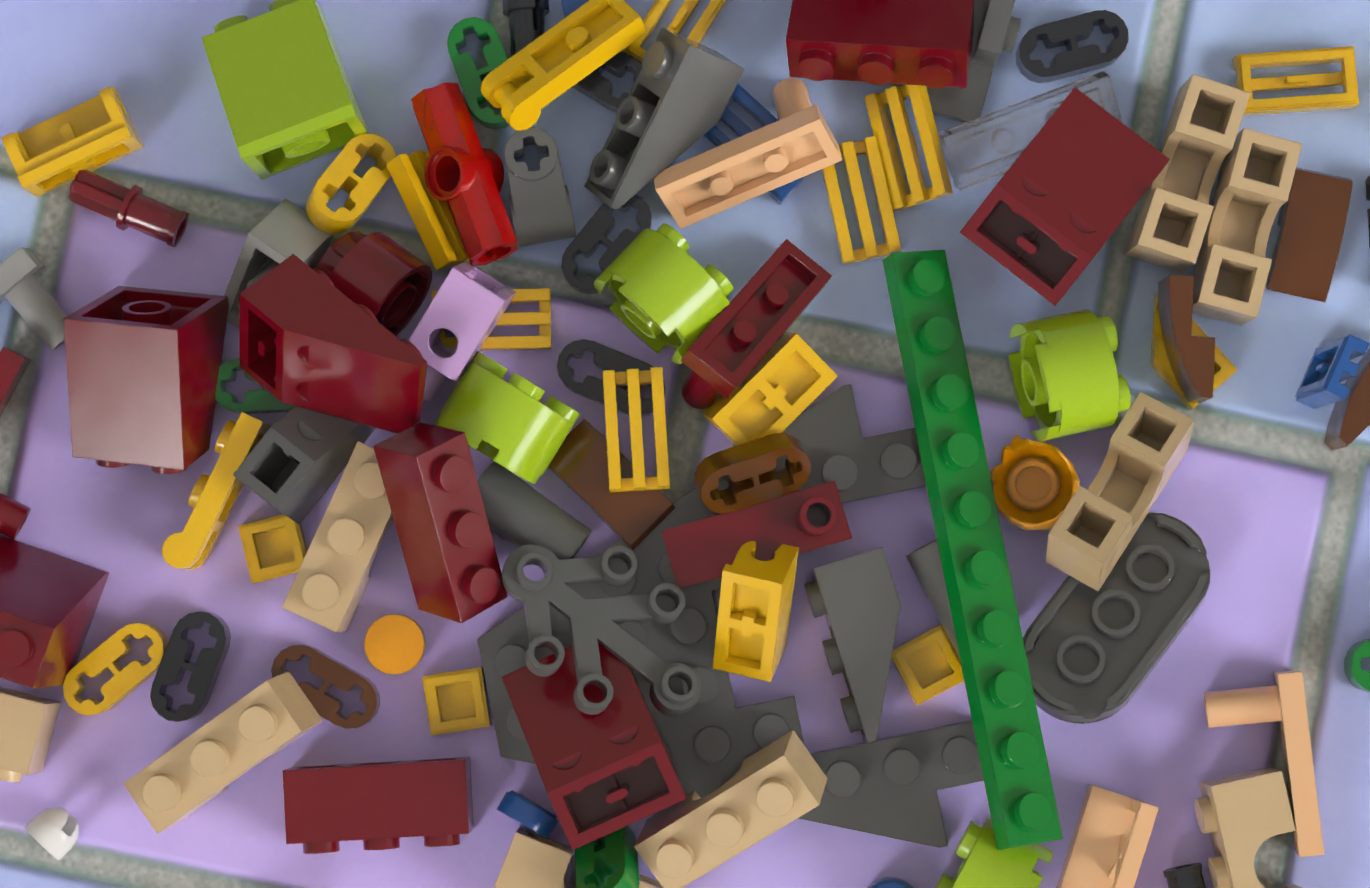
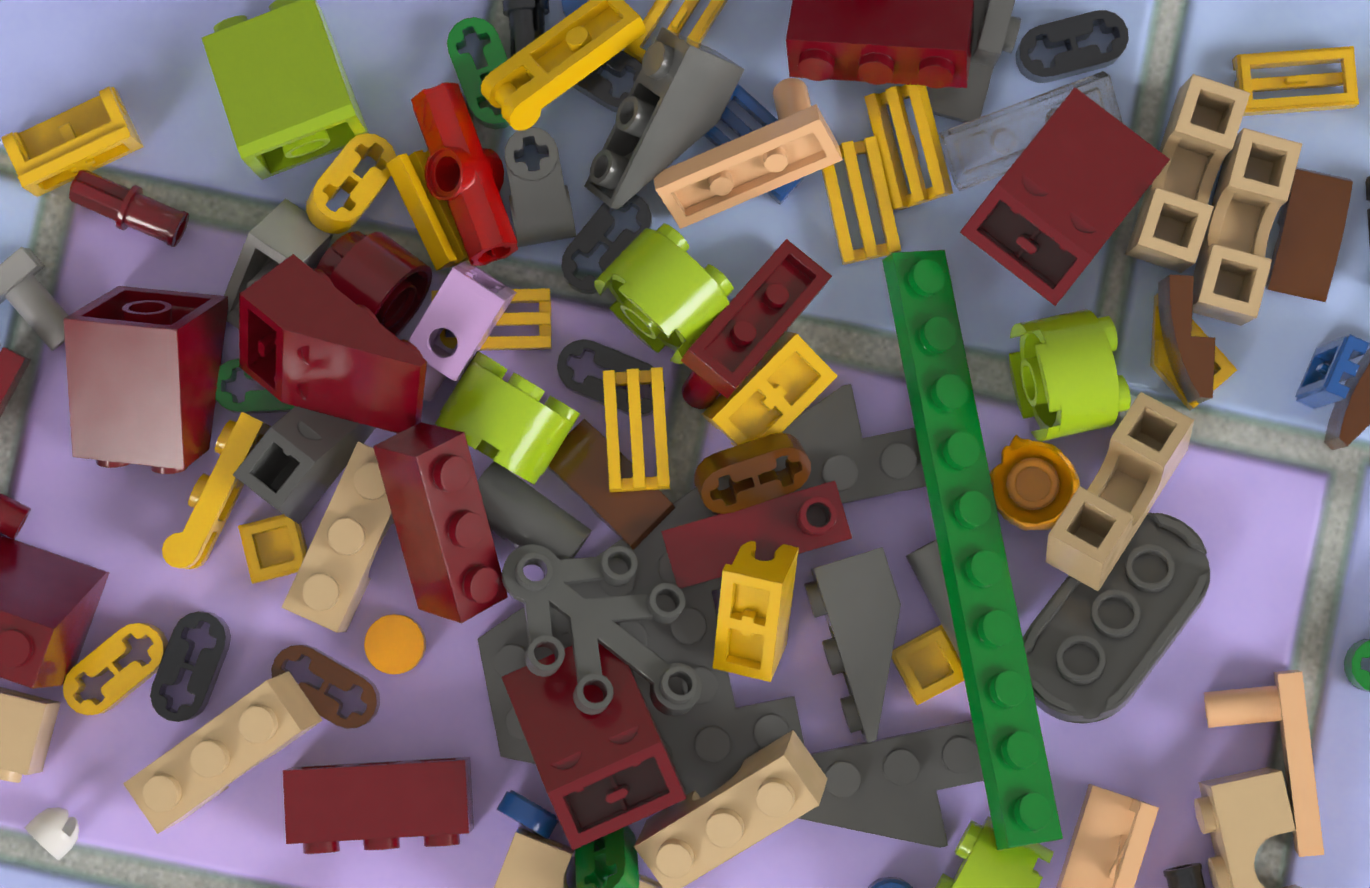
(456, 701): yellow tile -> none

